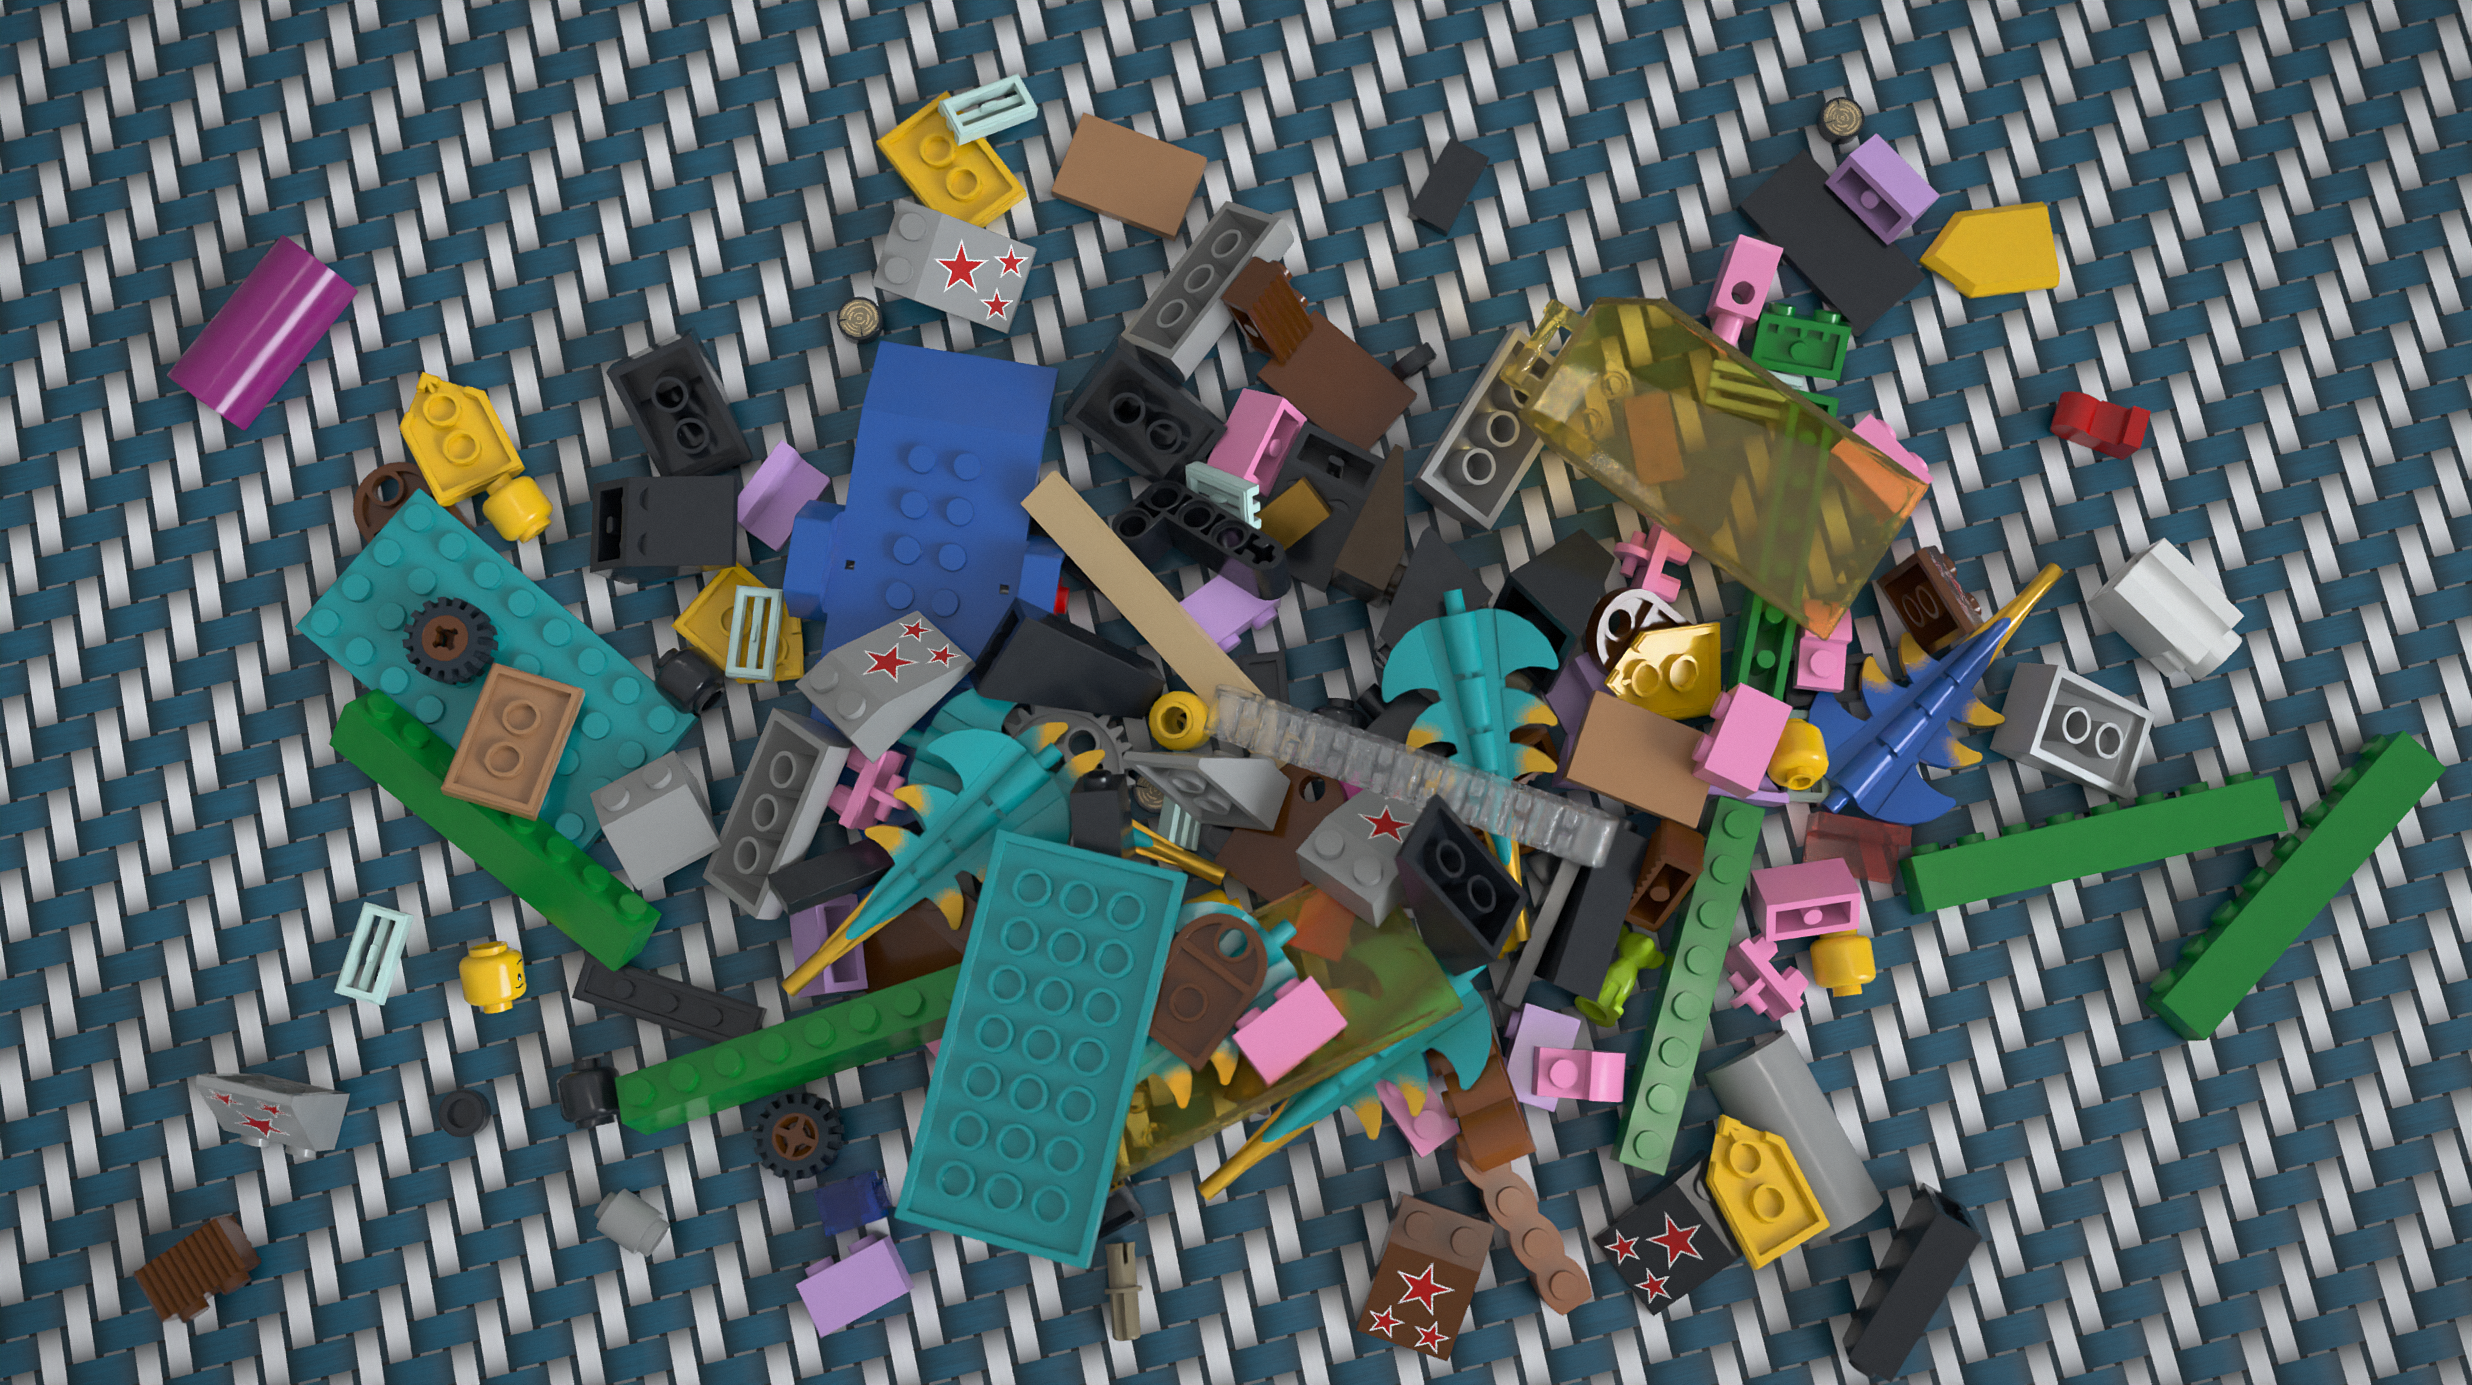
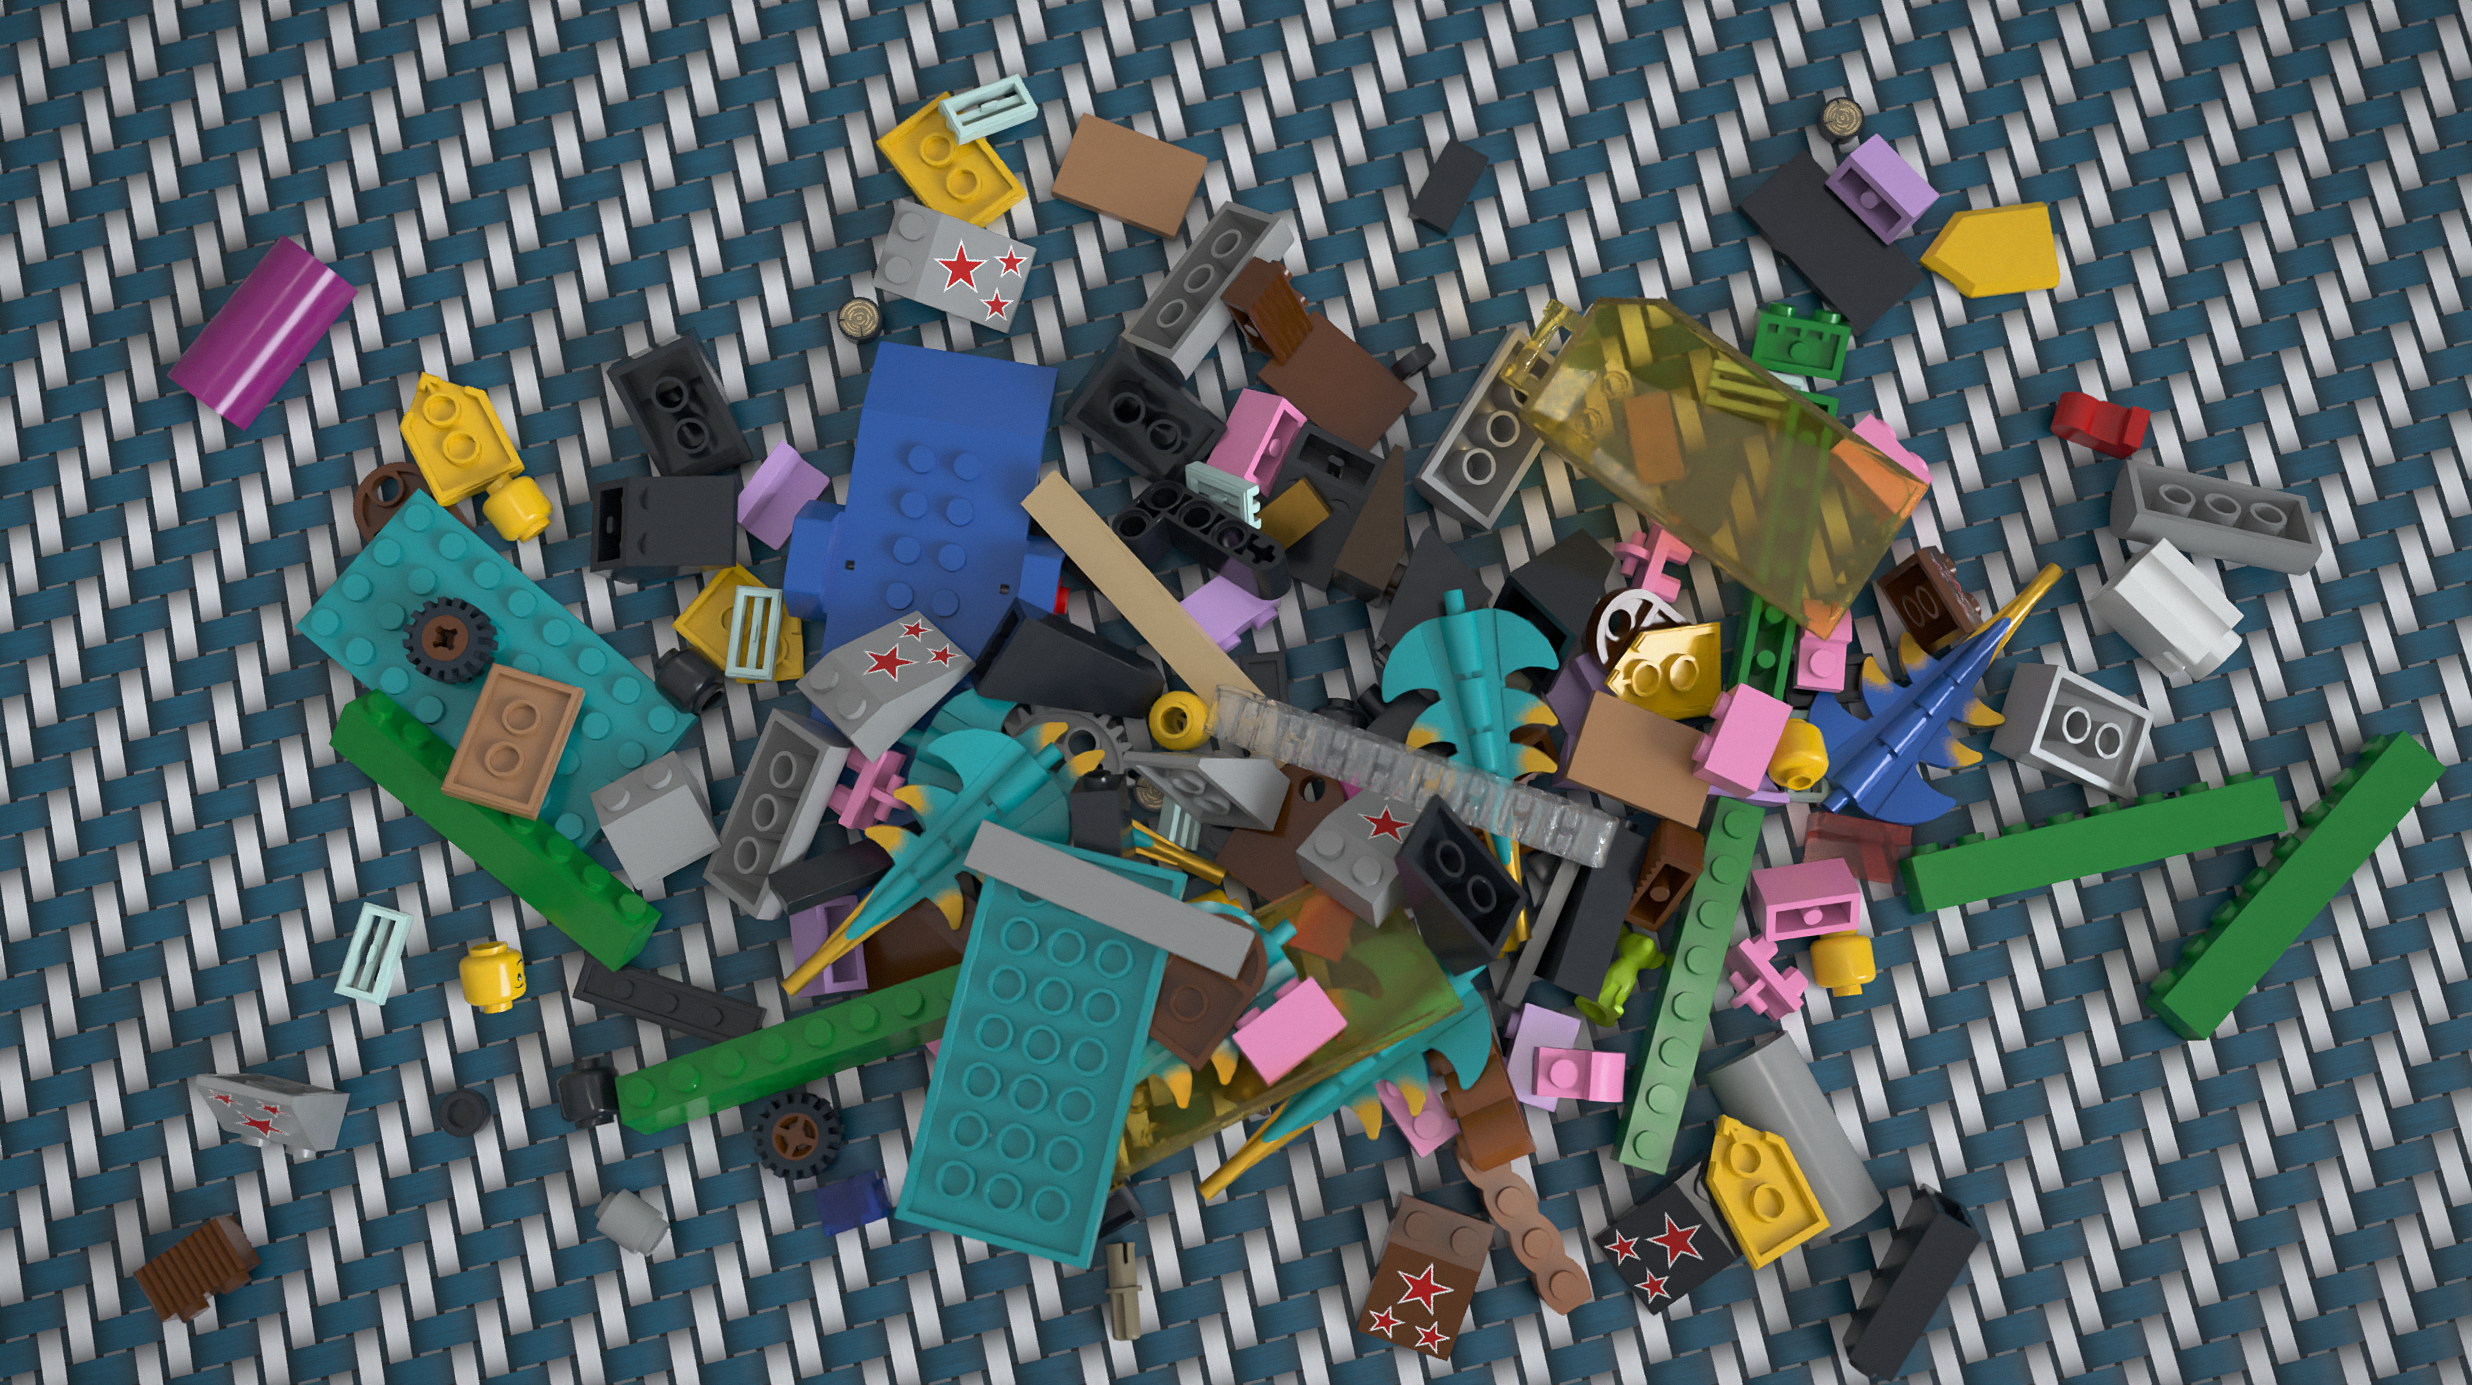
(855, 1285): lavender brick -> none
(1109, 899): none -> light grey tile
(1748, 273): bright pink torso -> none
(2214, 518): none -> light grey brick

